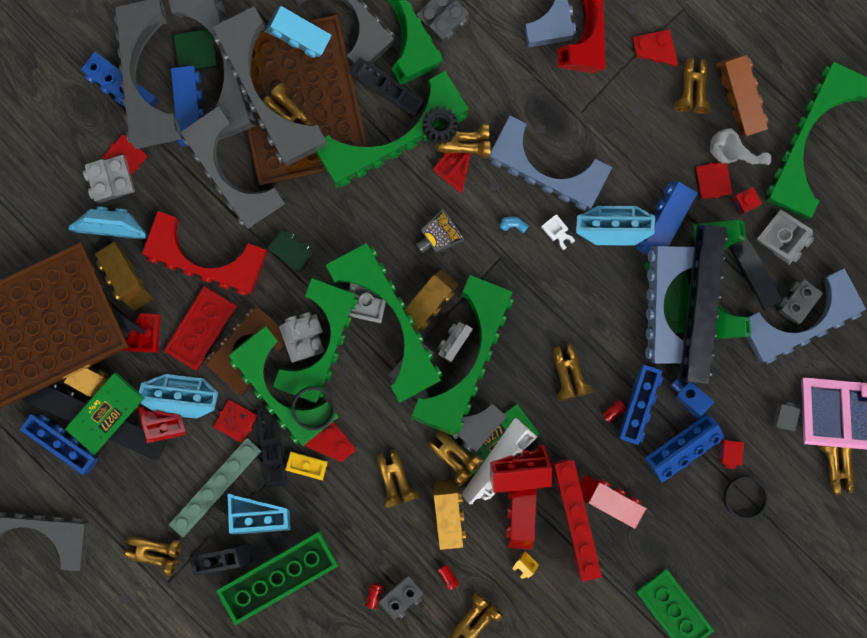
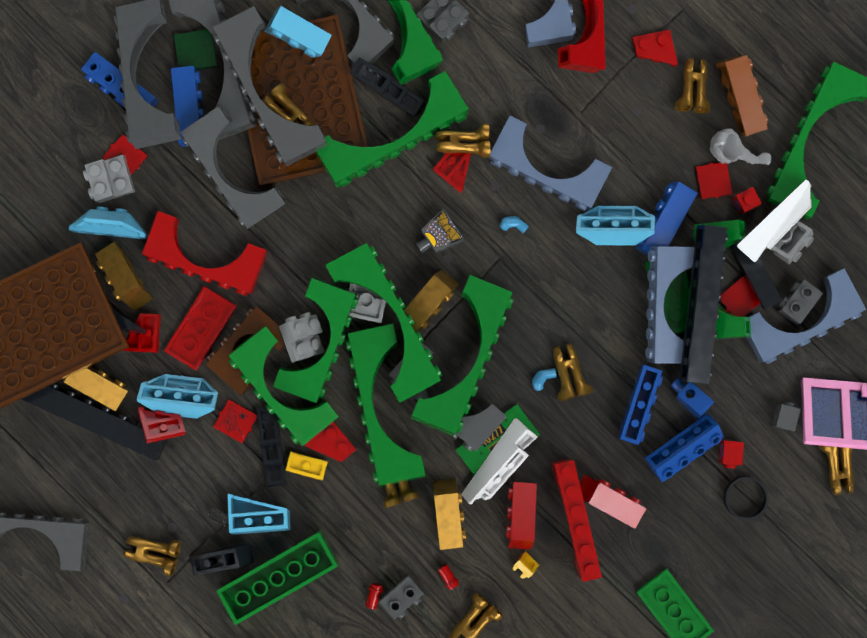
(59, 443): blue brick -> none
(105, 413): green tile -> none
(215, 487): sand green plate -> none
(291, 251): clear green brick -> none
(320, 426): black tyre -> none
(368, 352): none -> green arch
(444, 452): pearl gold piece -> none
(445, 115): black tyre -> none
(458, 335): light grey plate -> none
(521, 472): red wedge -> none
(540, 378): none -> dark azure arm
(556, 230): white plate -> none
(614, 411): red pin -> none
(739, 298): none -> red piece
(777, 222): none -> white wedge

